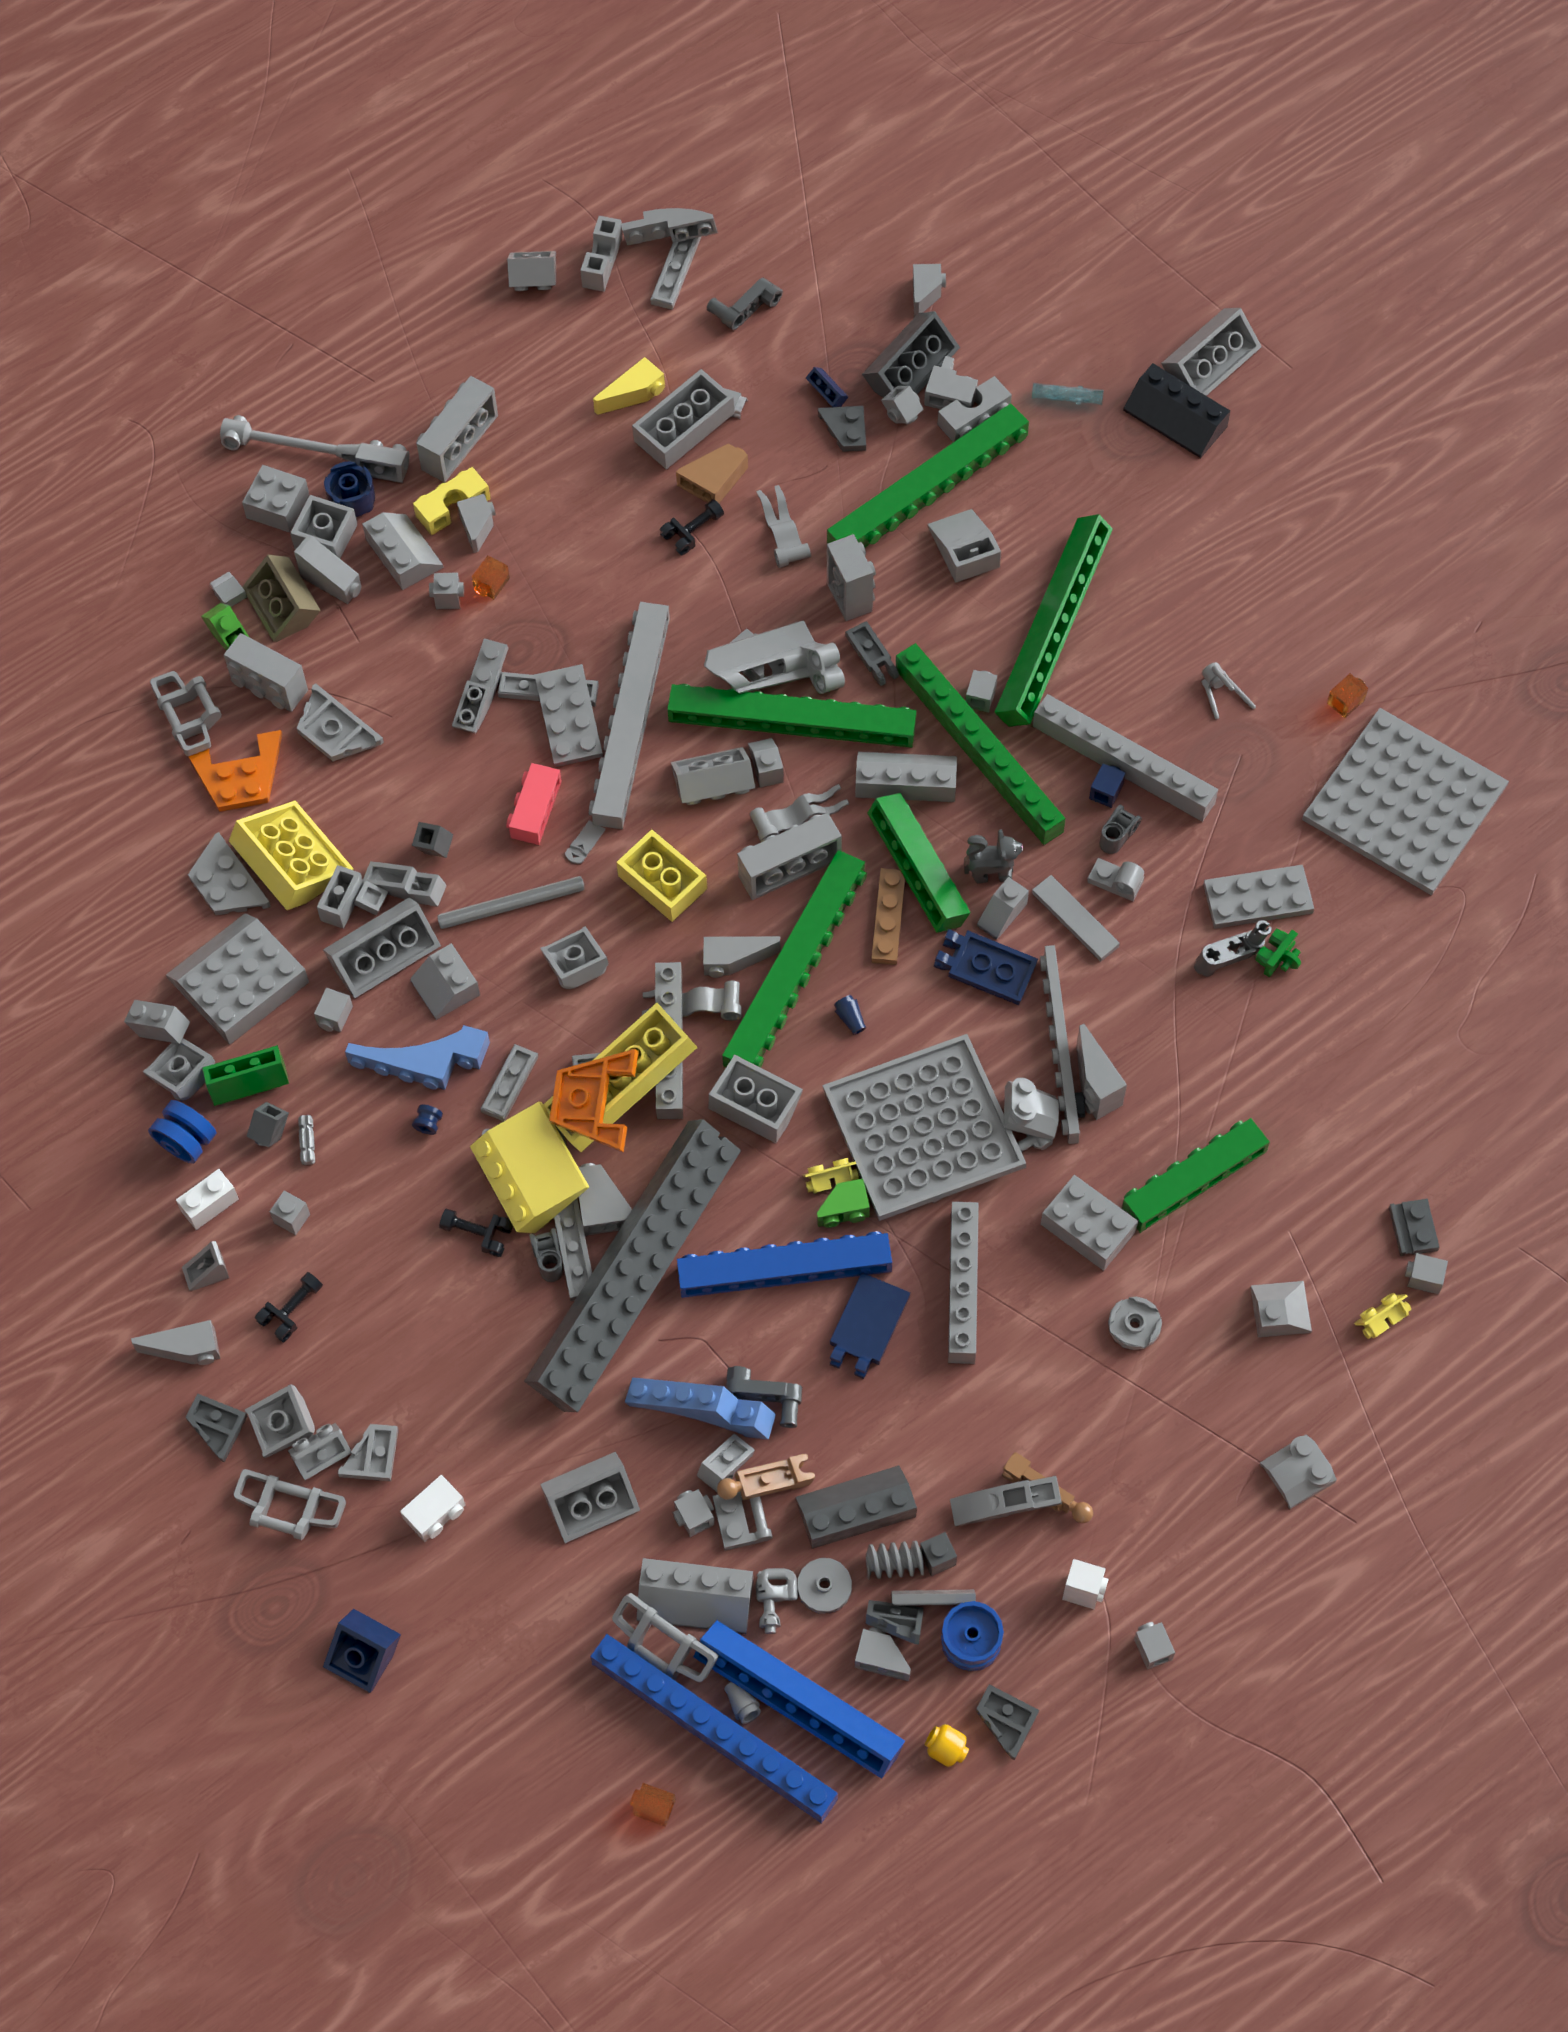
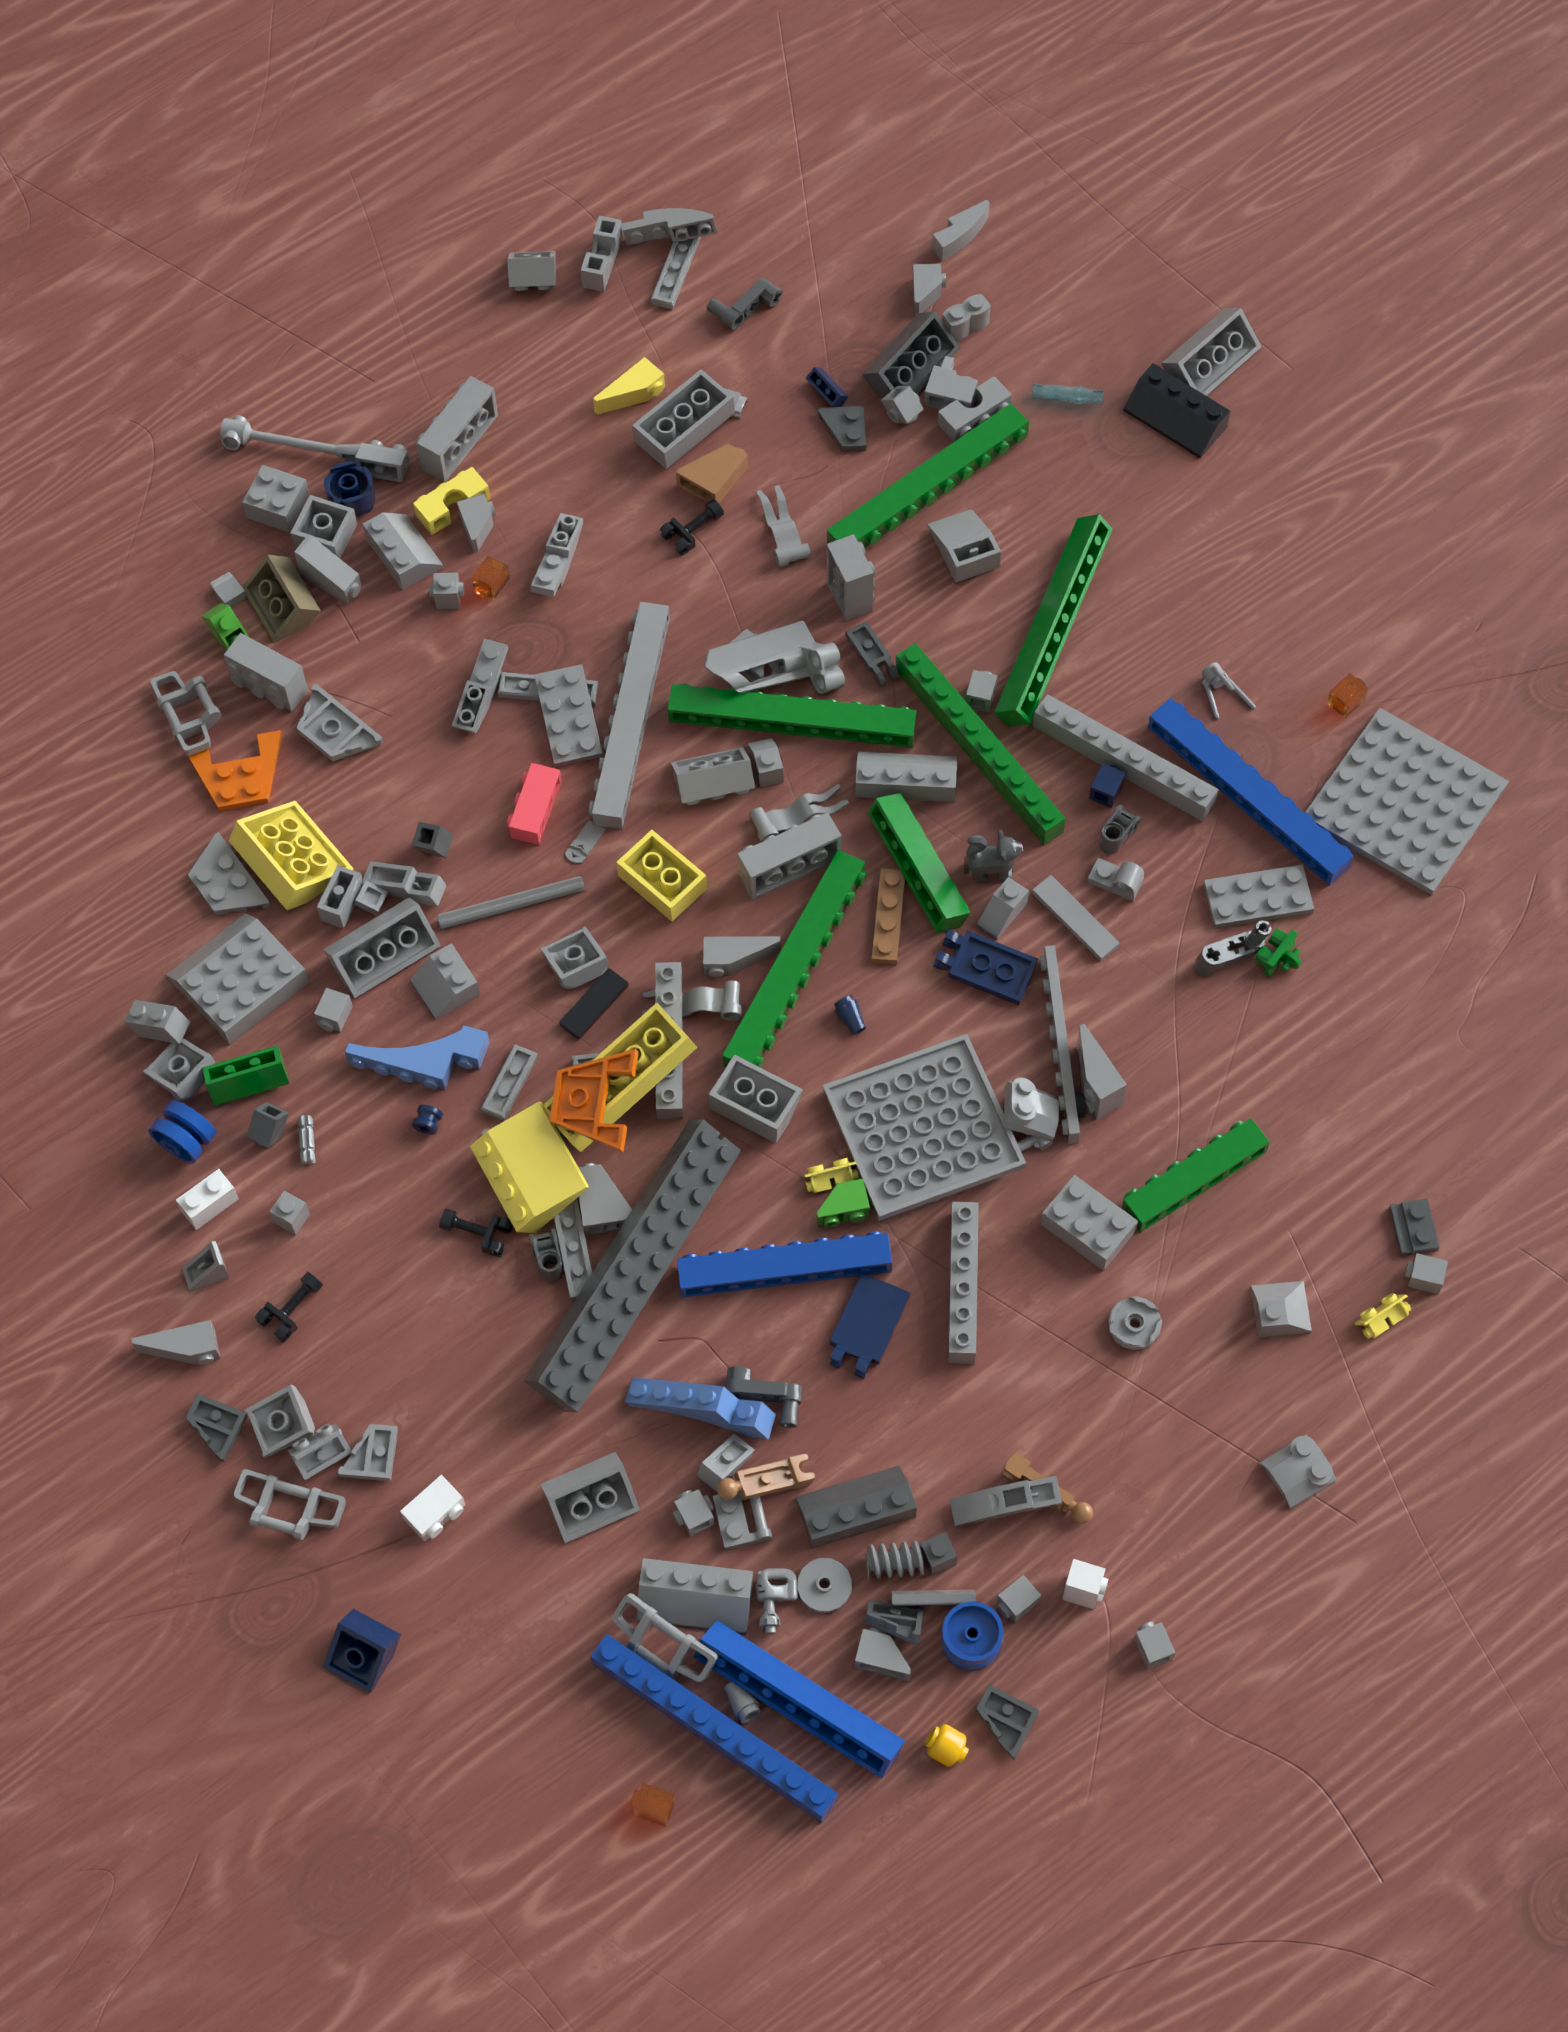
(558, 555): none -> light grey slope
(593, 1003): none -> black tile
(960, 231): none -> light grey slope
(967, 317): none -> light grey brick
(1018, 1599): none -> light grey brick
(1250, 791): none -> blue brick

